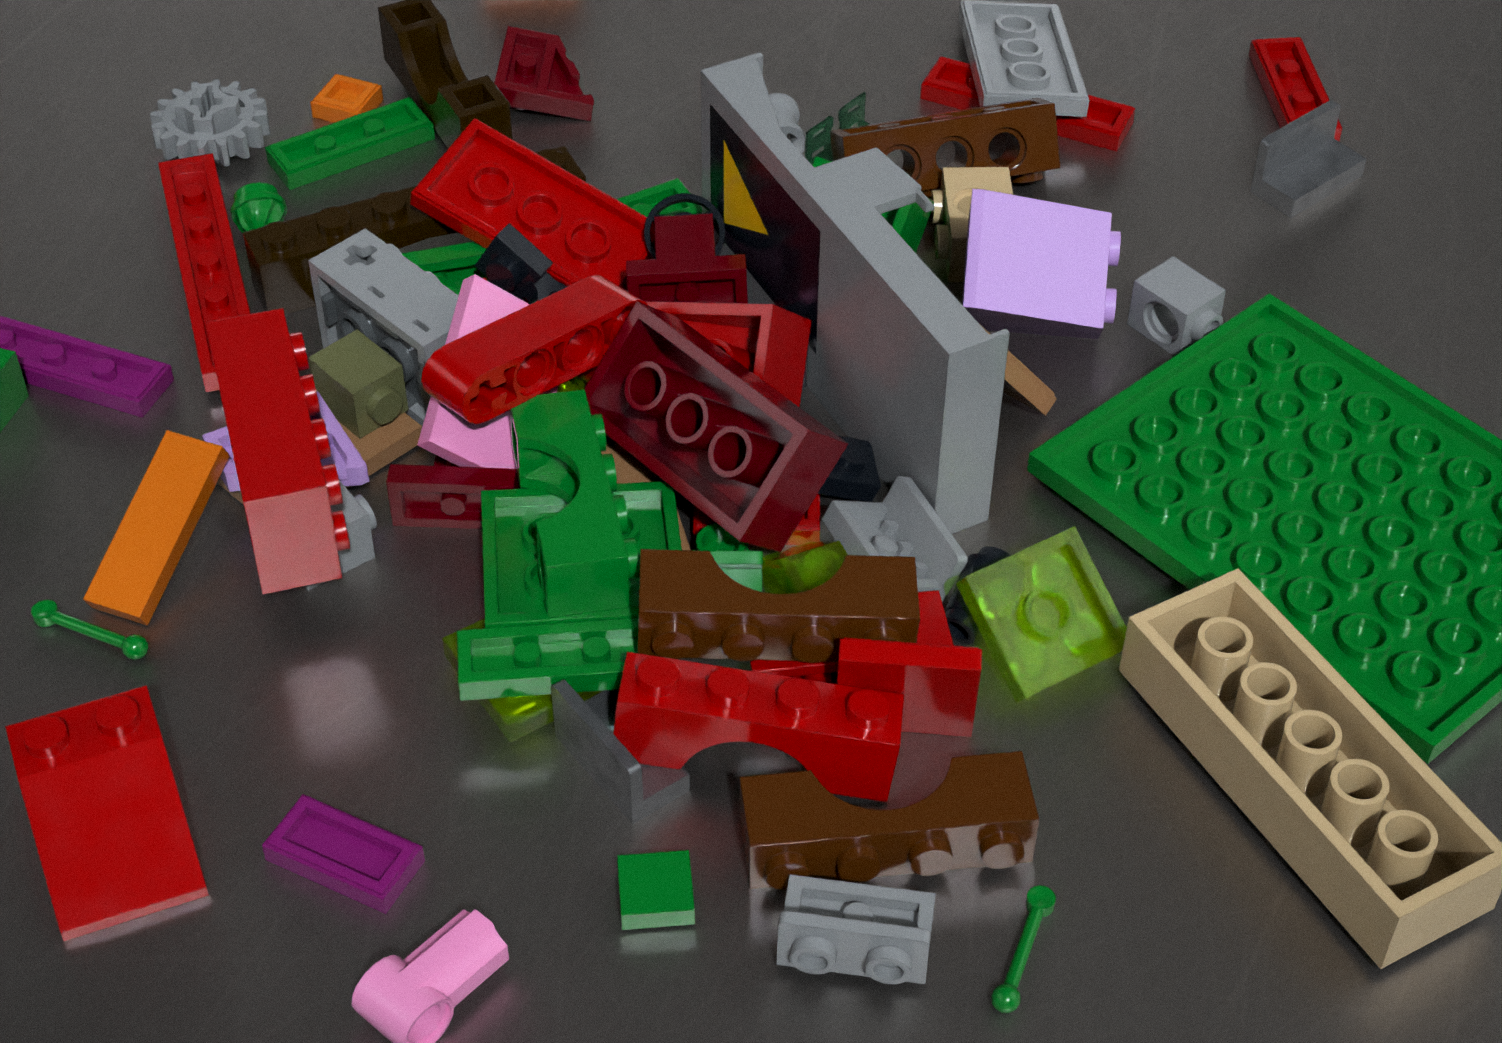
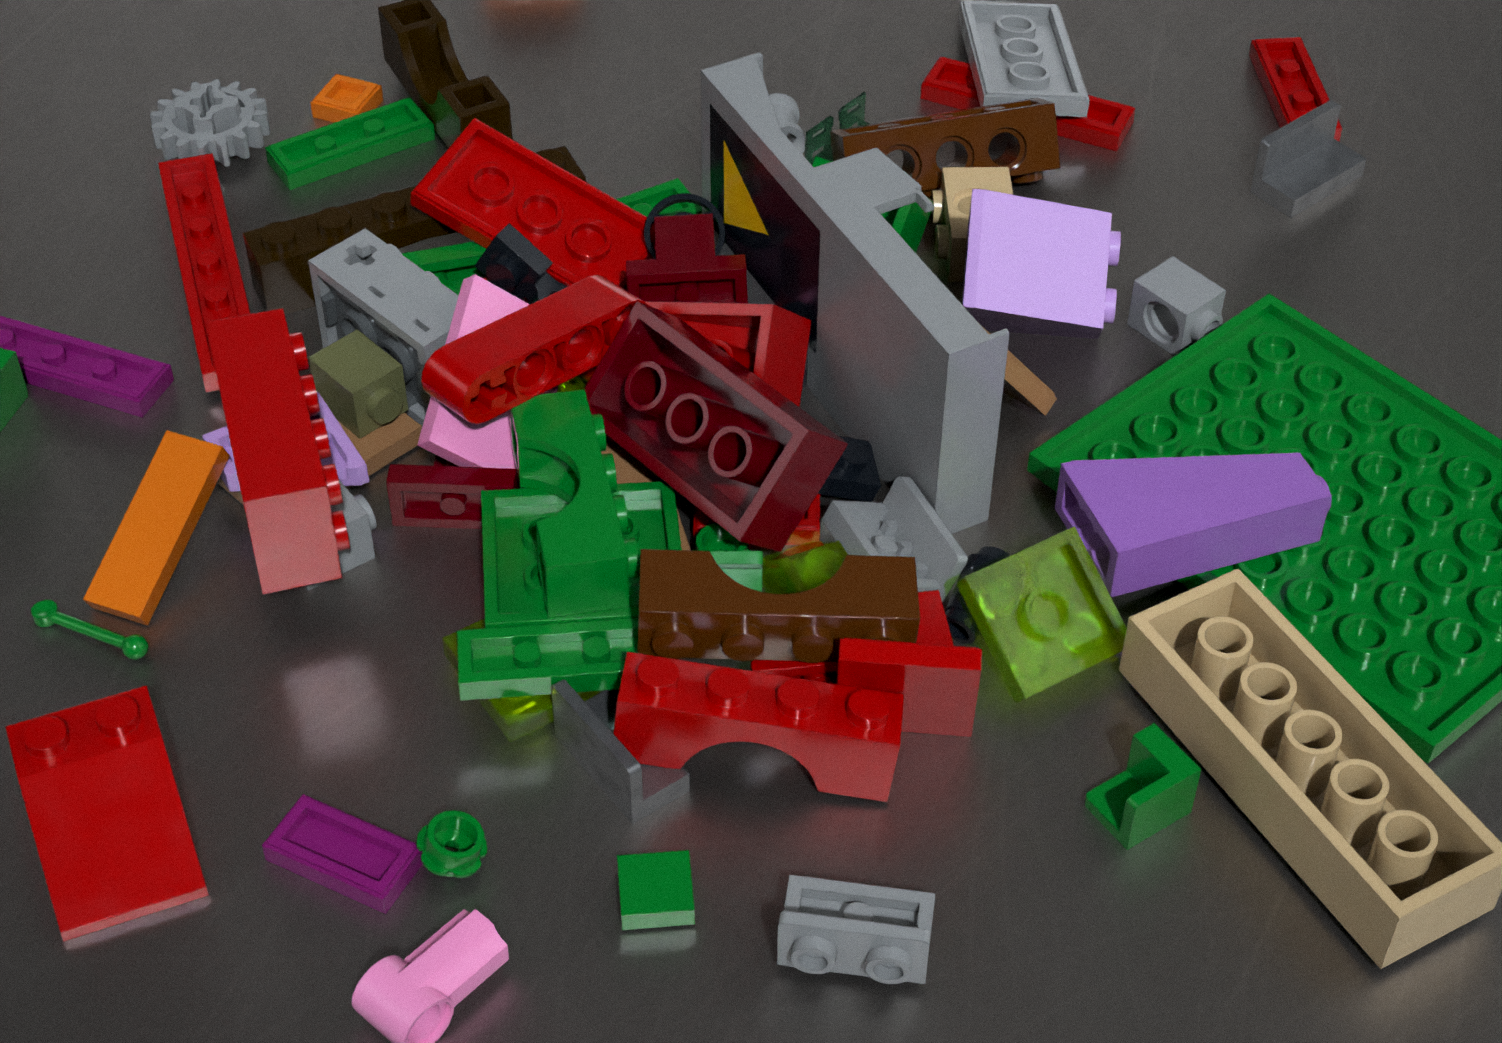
(257, 206): green plate -> none
(456, 831): none -> green plate
(539, 75): dark red wing -> none
(972, 820): reddish brown arch -> none
(1039, 904): green hinge -> none
(1150, 792): none -> green panel
(1189, 513): none -> medium lavender slope

